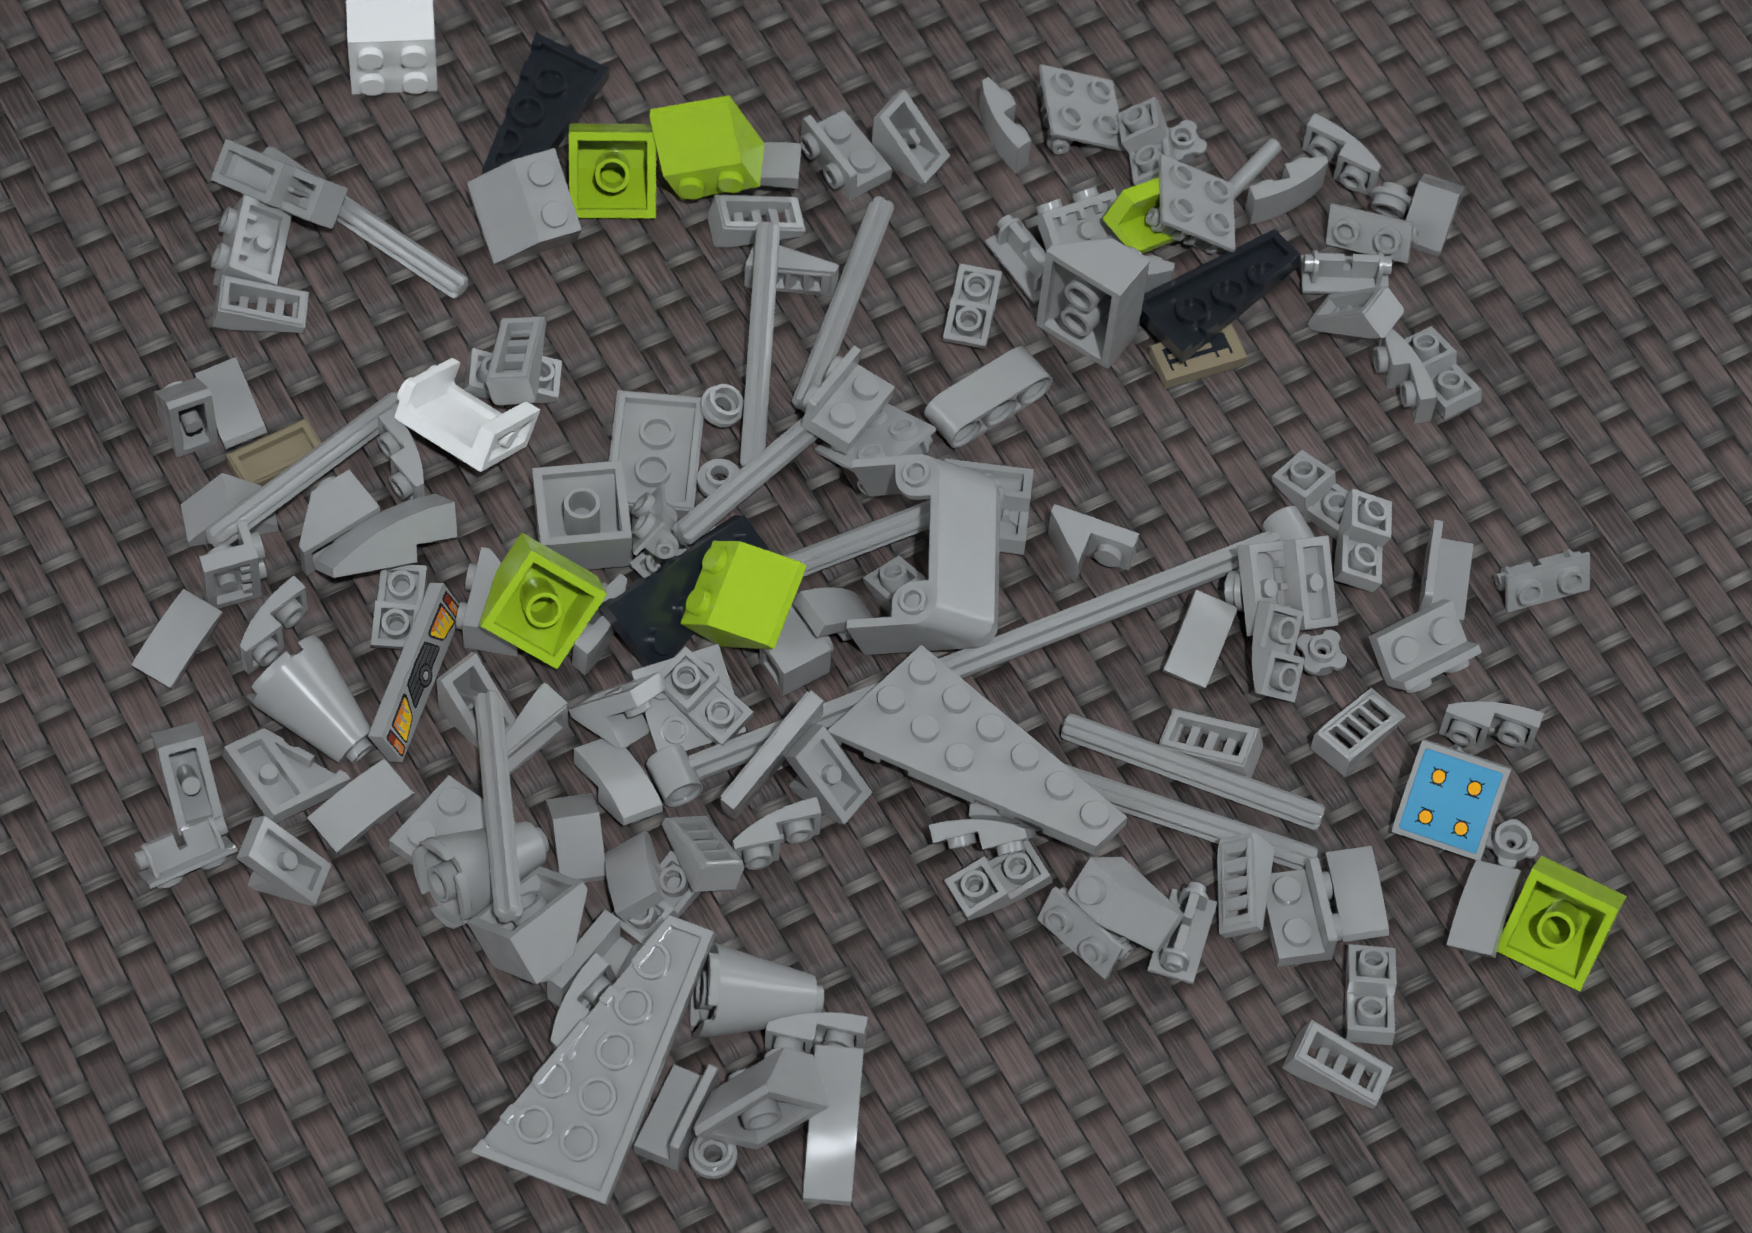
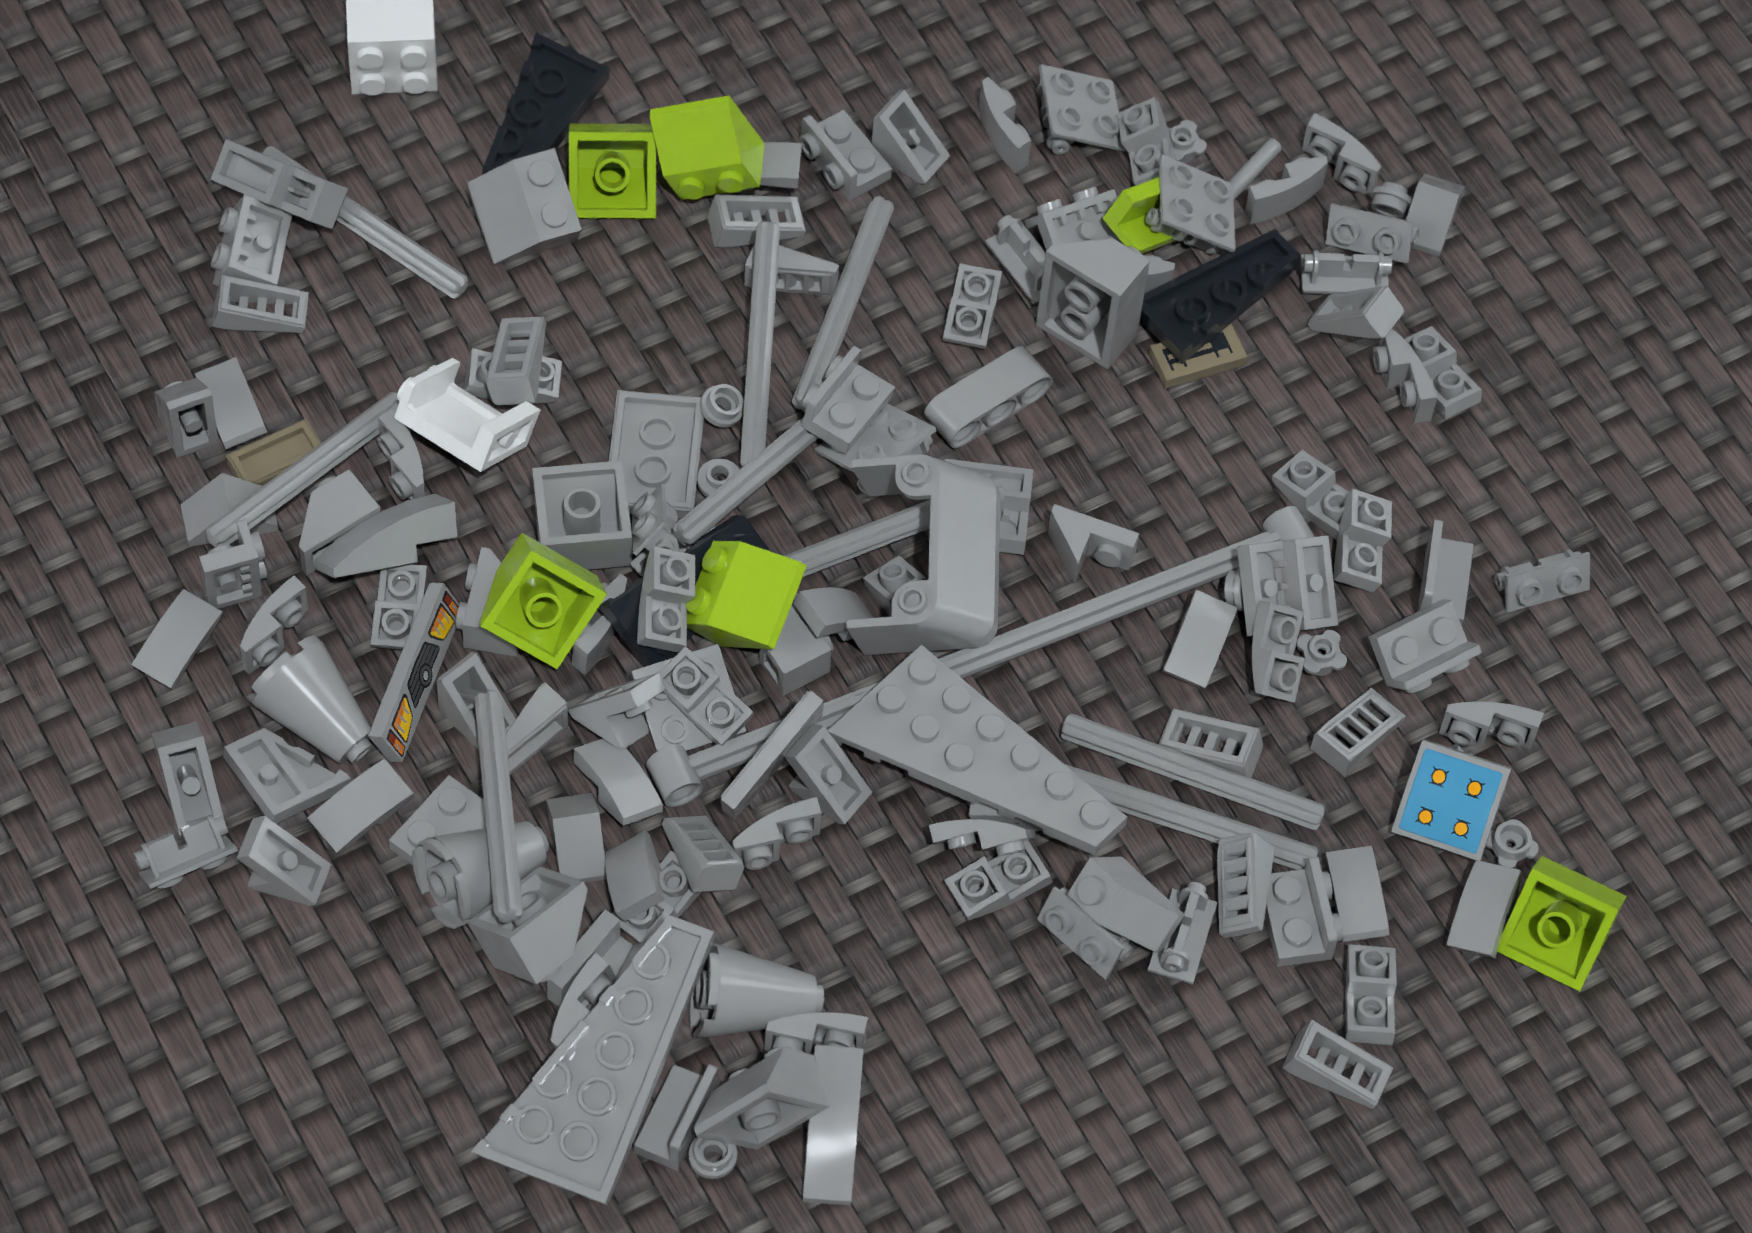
(663, 599): none -> light grey slope

